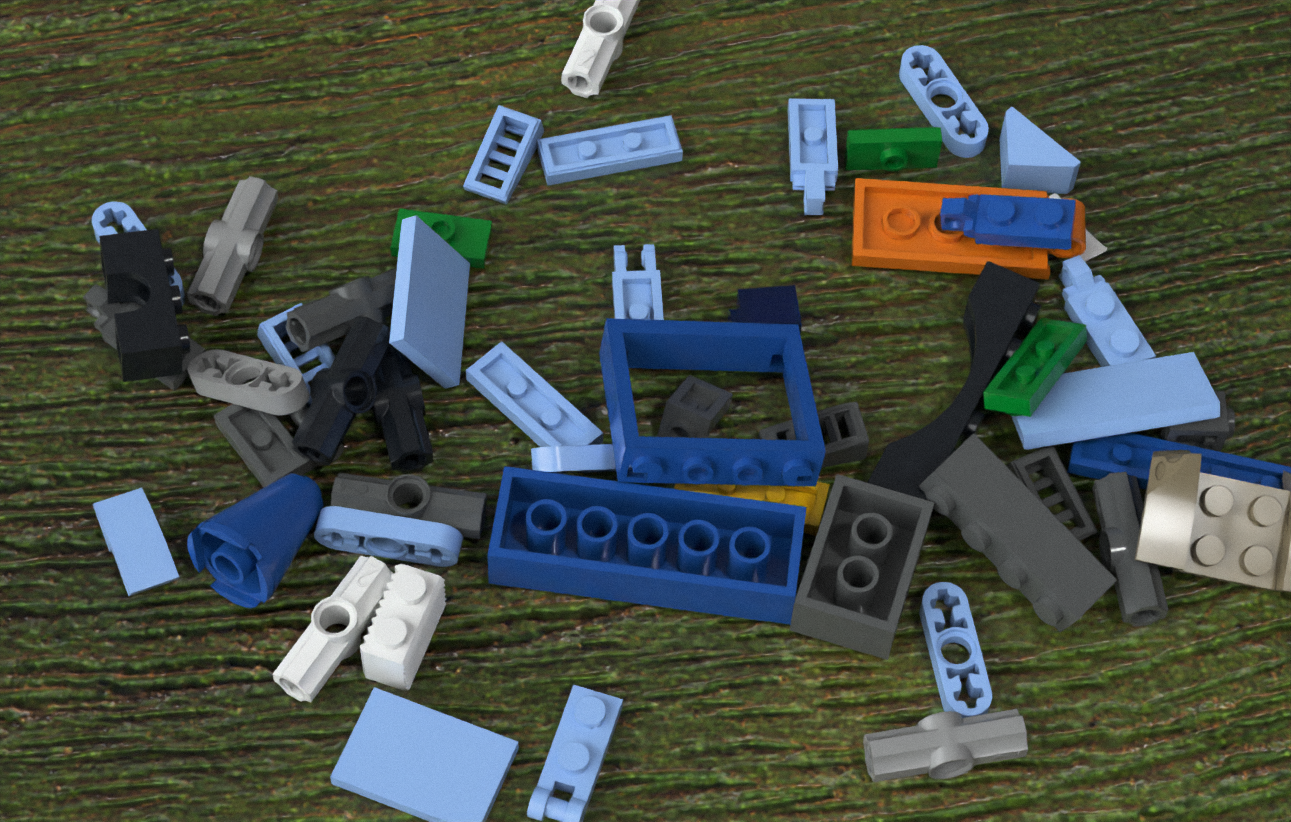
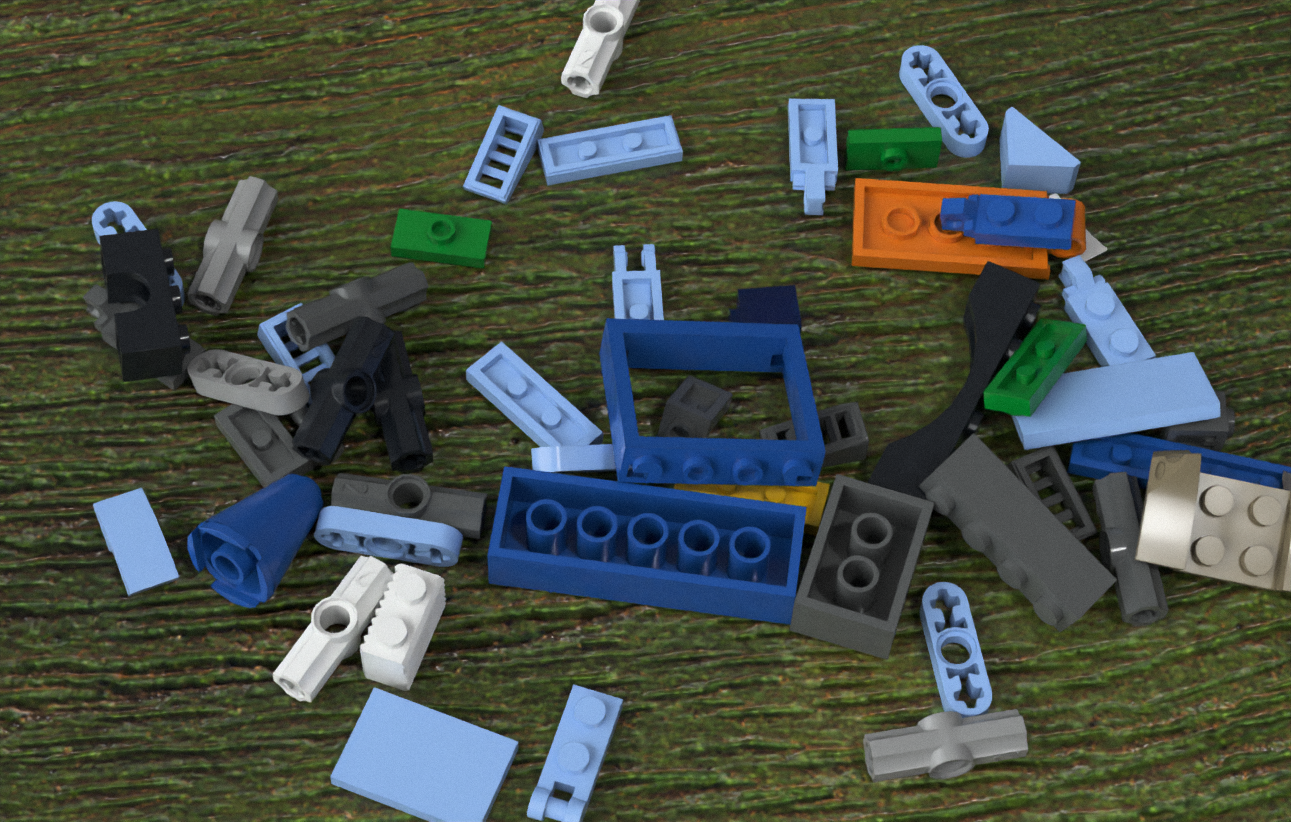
(429, 302): light blue tile -> none

